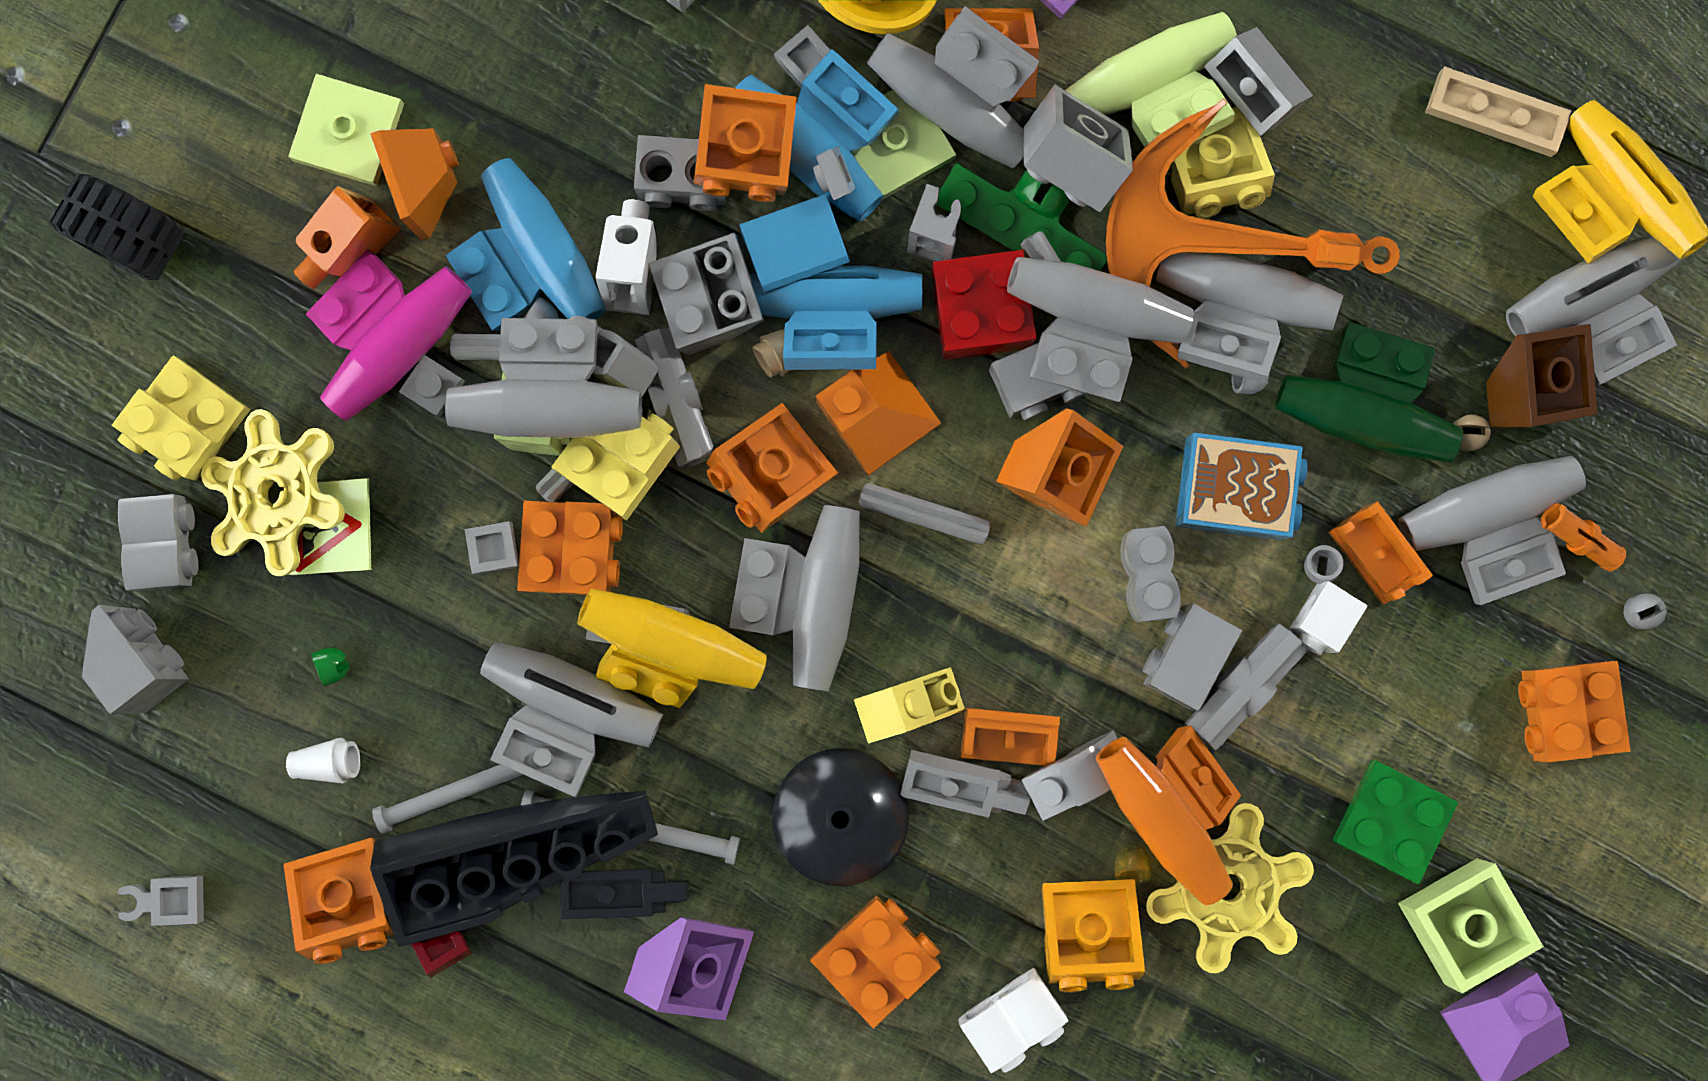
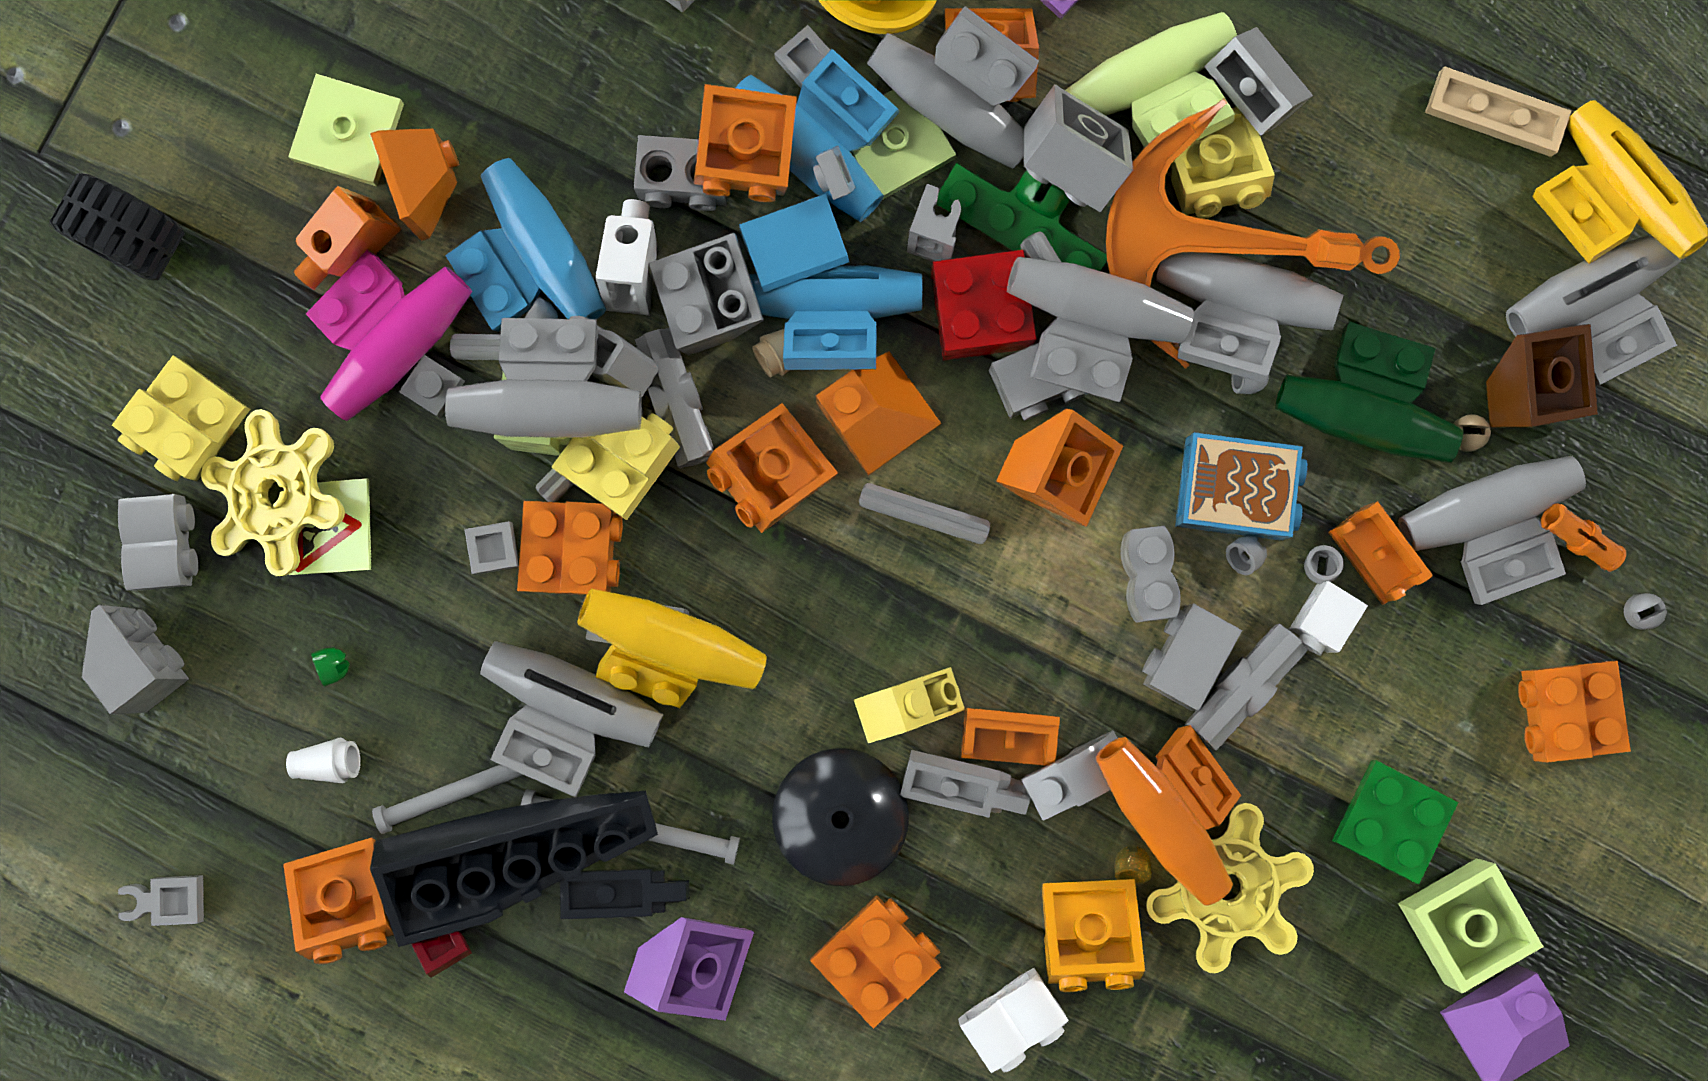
(808, 594): light grey plate -> none
(1239, 561): none -> light grey hinge

